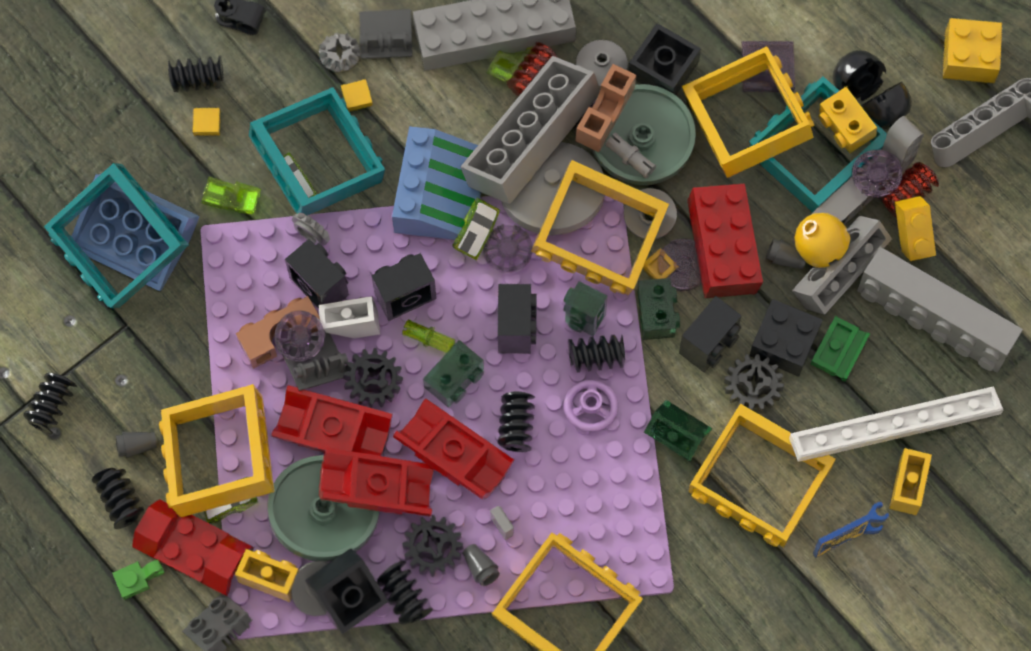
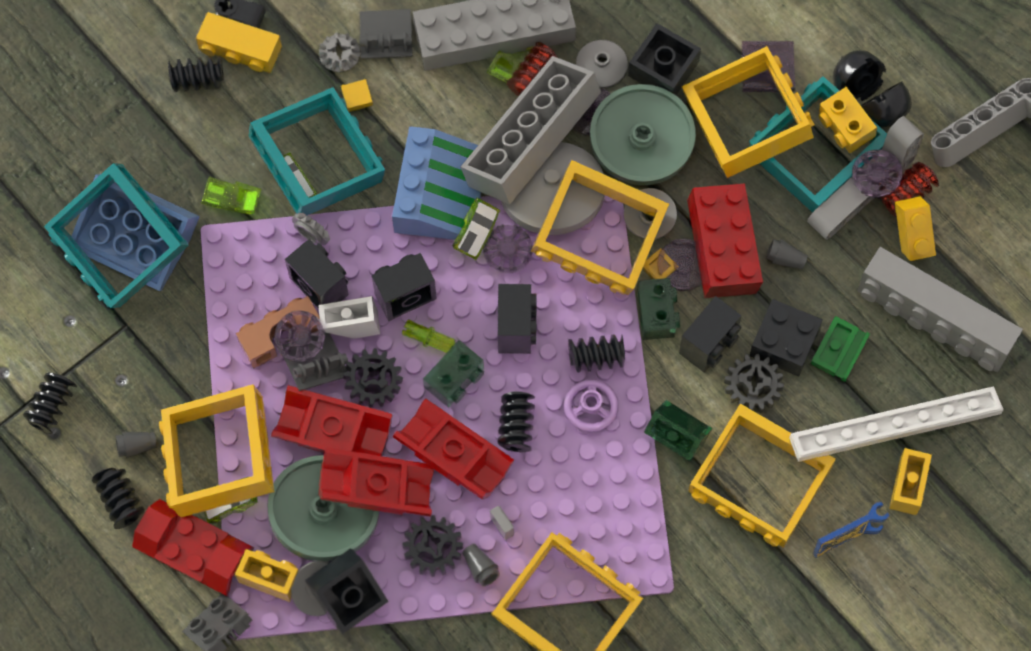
(133, 578): bright green plate -> none
(206, 121): yellow tile -> none
(238, 43): none -> yellow brick
(402, 594): black piece -> none
(584, 308): clear green brick -> none
(601, 118): nougat arch -> none
(630, 155): light grey pin -> none
(821, 239): yellow cylinder -> none
(824, 286): light grey brick -> none
(972, 50): yellow brick -> none

